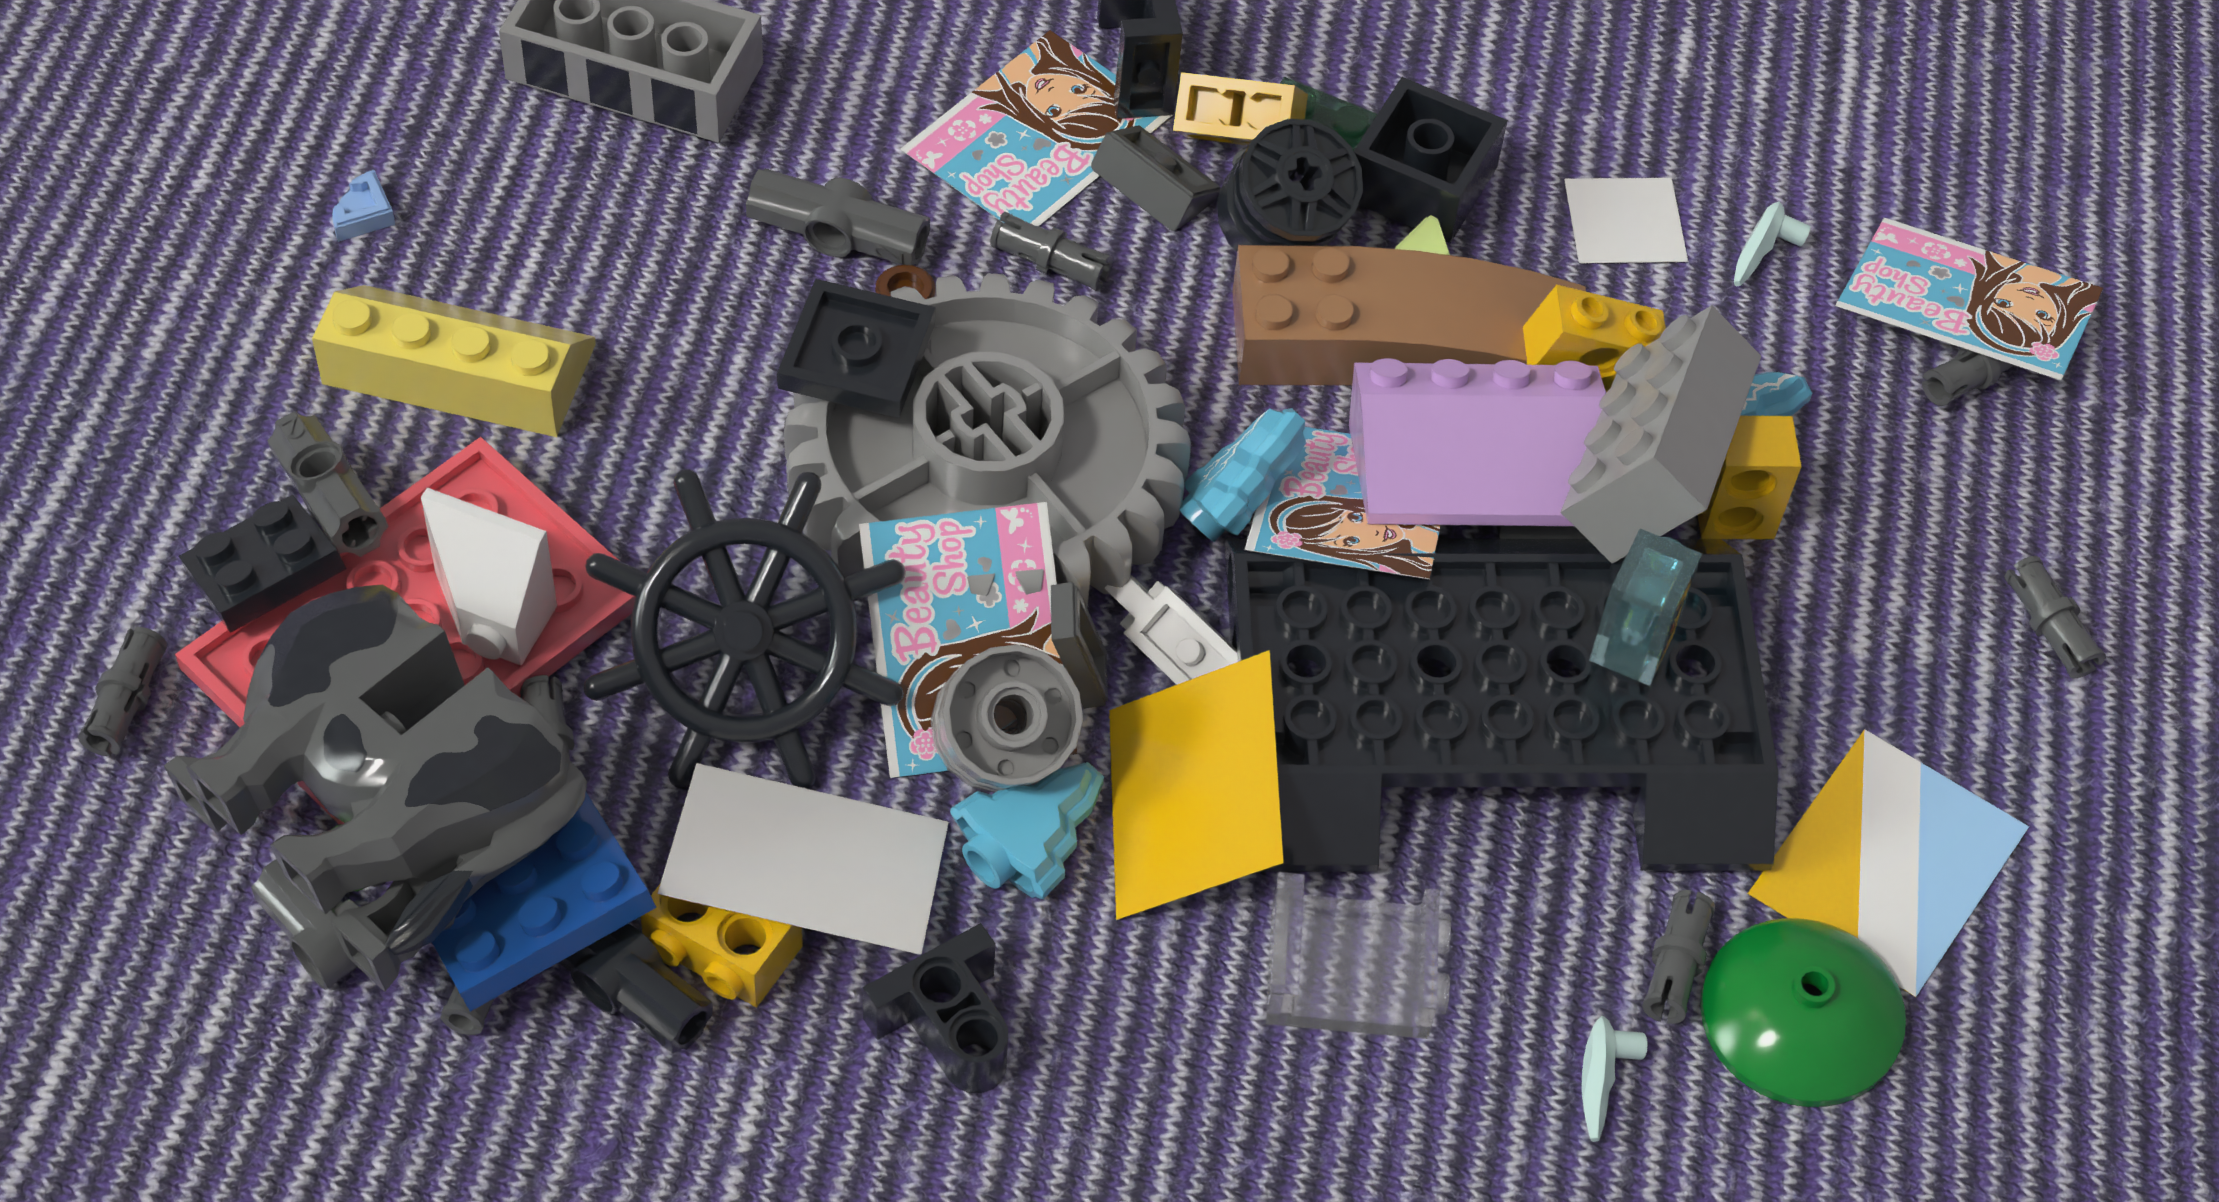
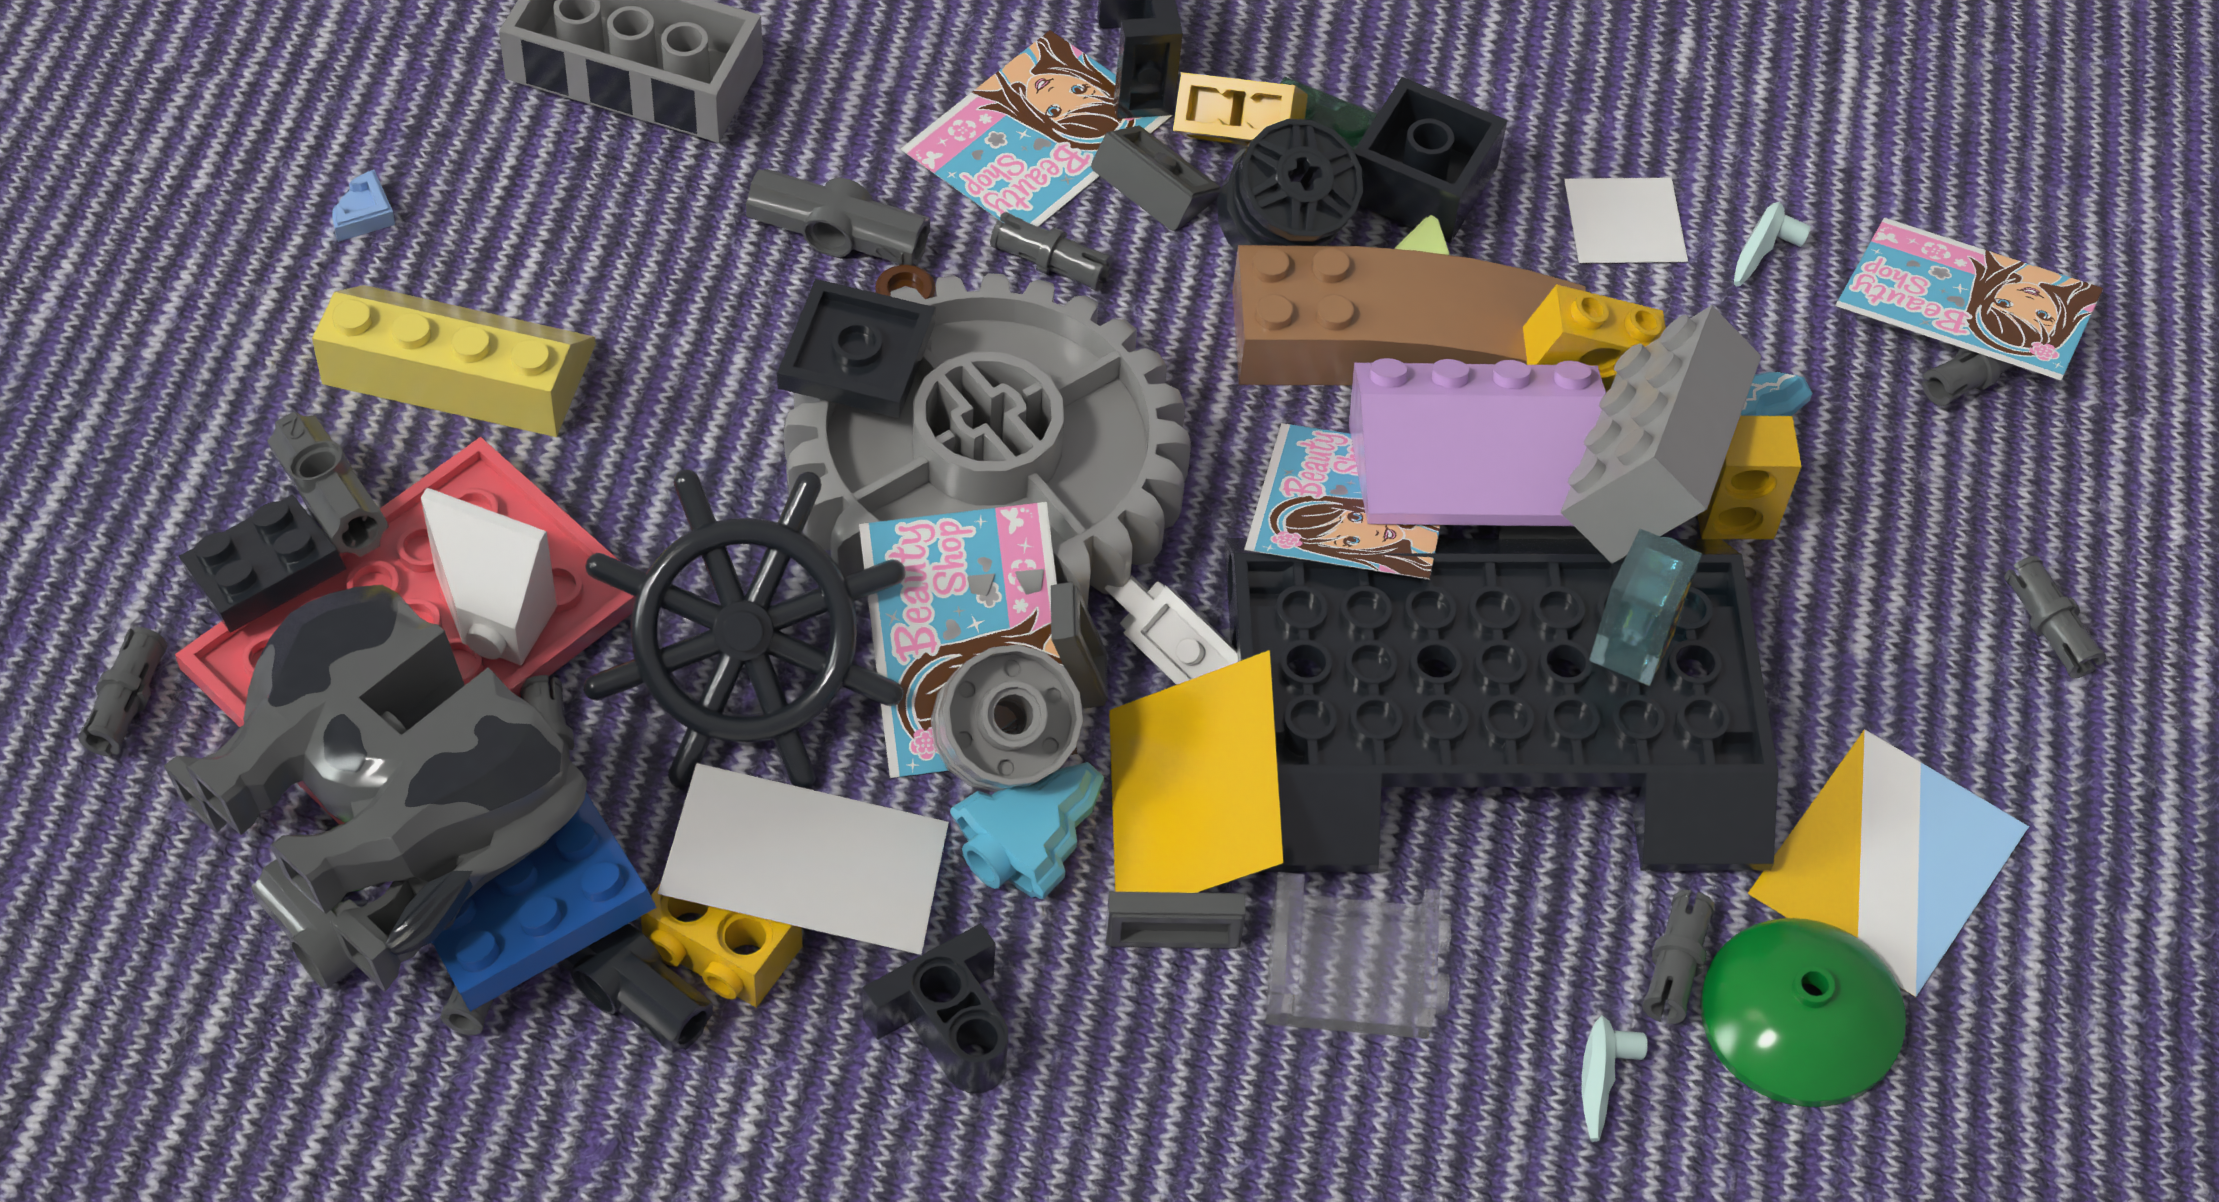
(1175, 919): none -> dark grey tile
(1243, 474): medium azure rock -> none

